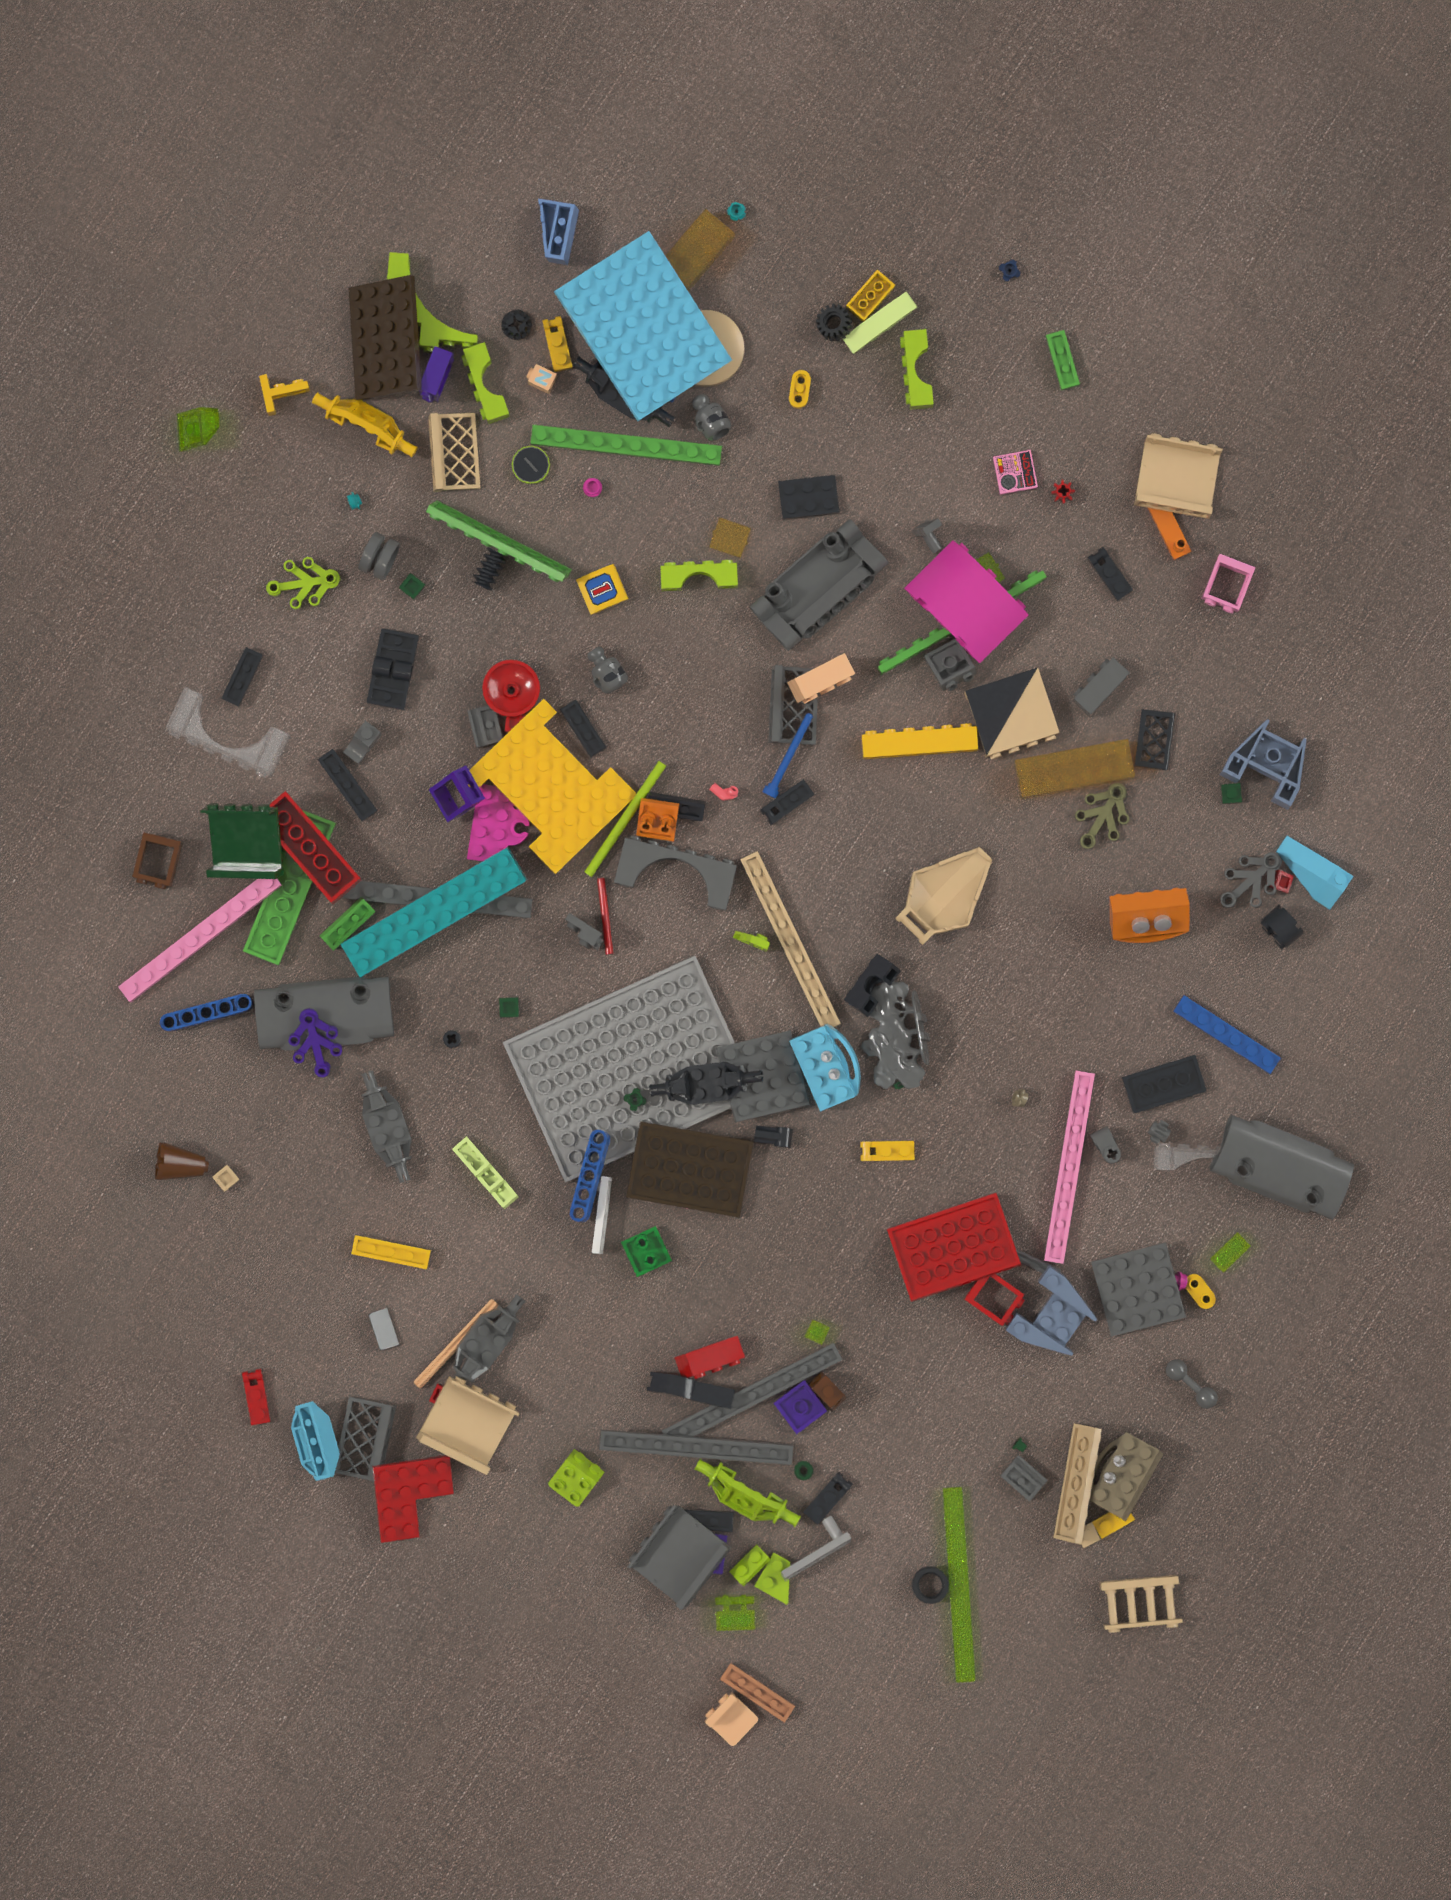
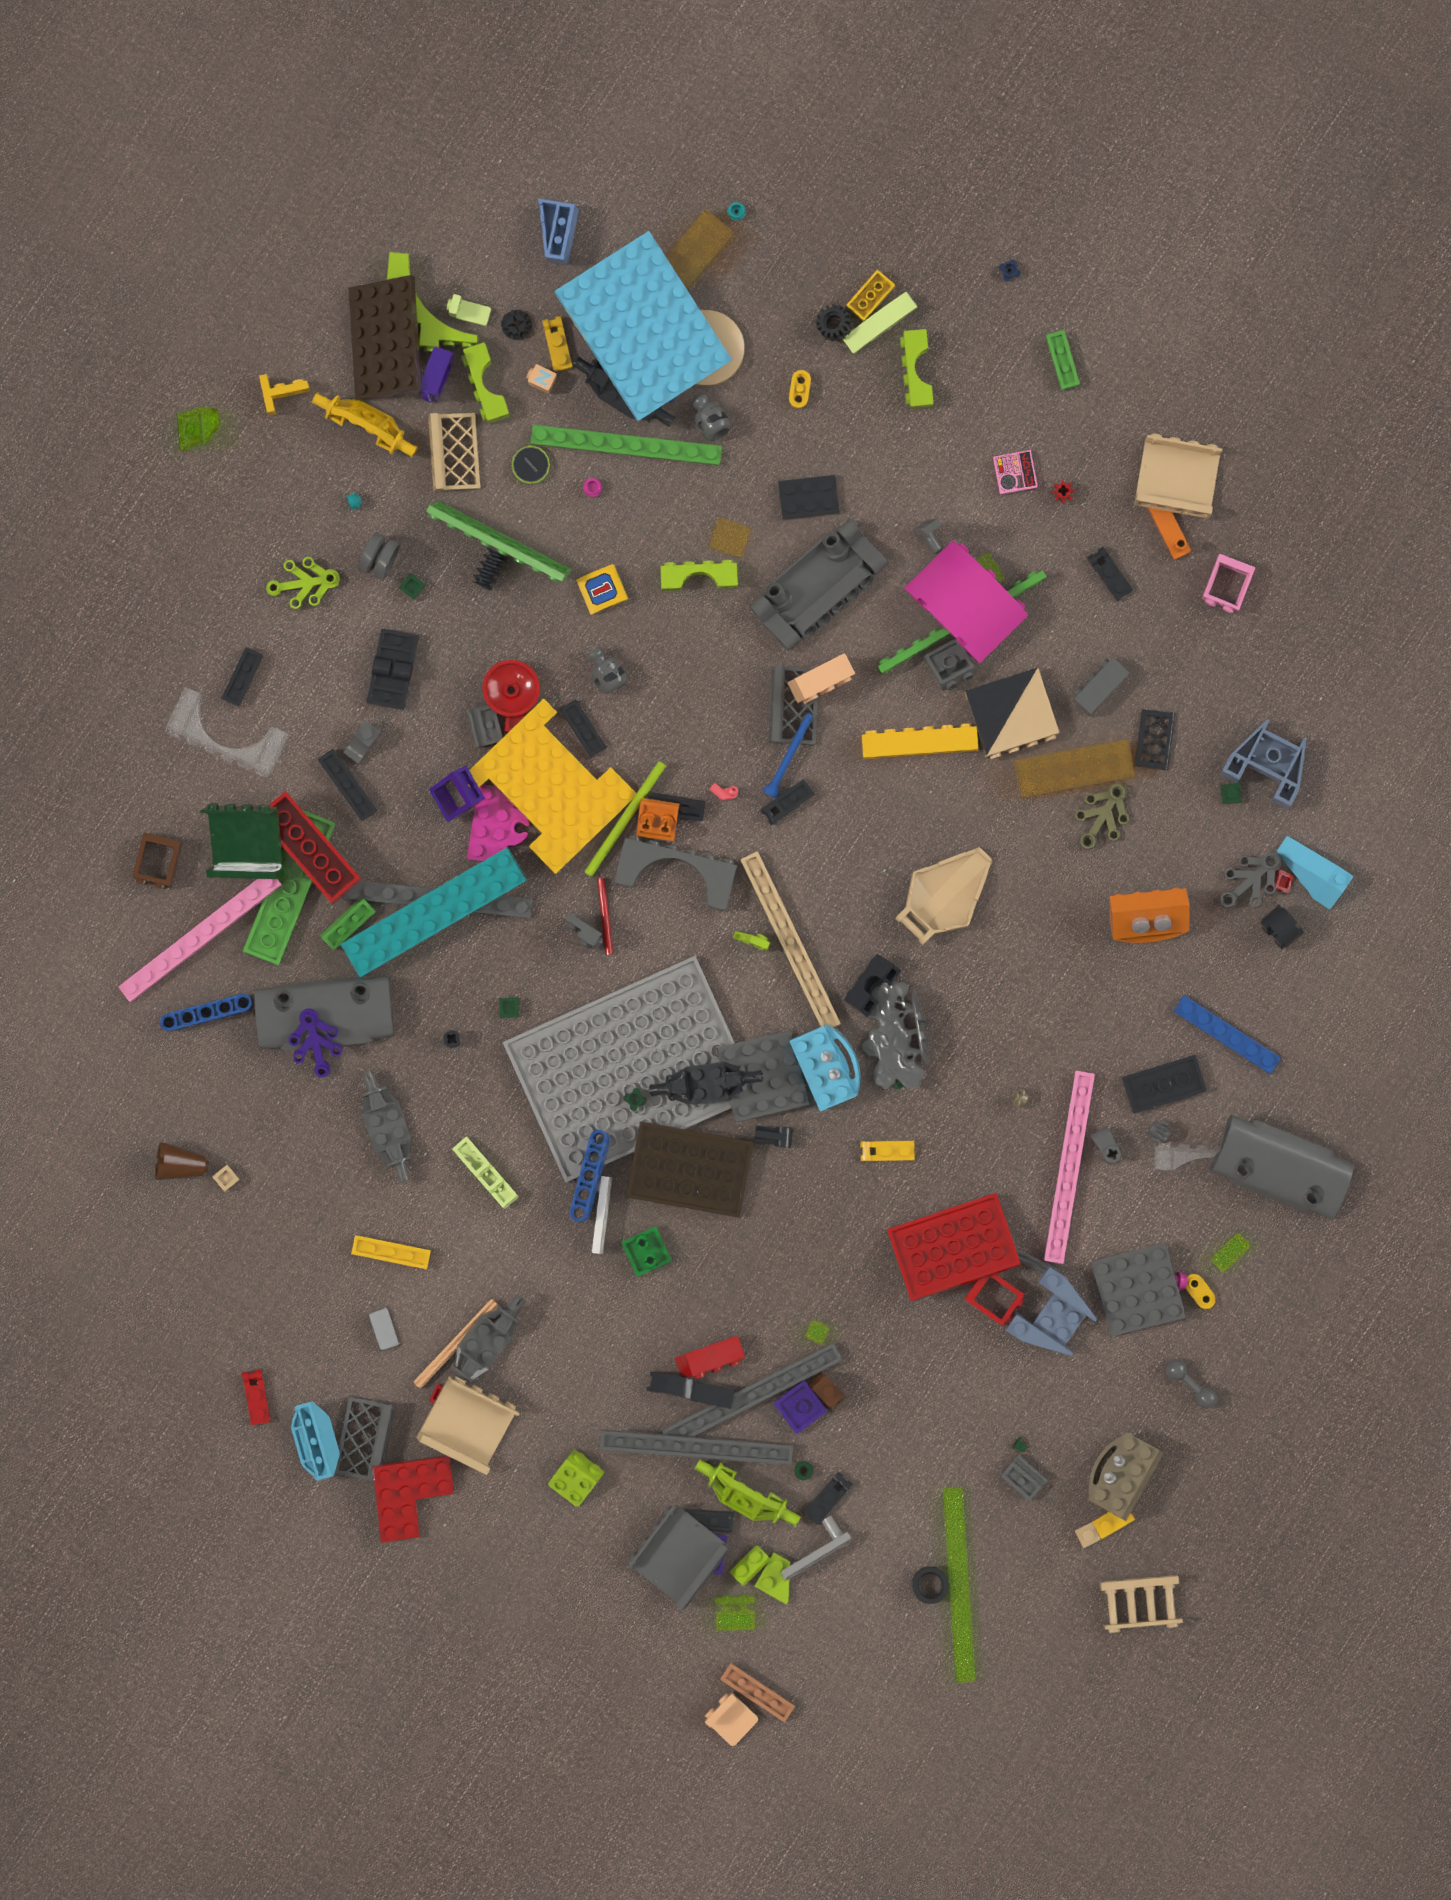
(468, 311): none -> yellowish green bracket
(1077, 1483): tan plate -> none

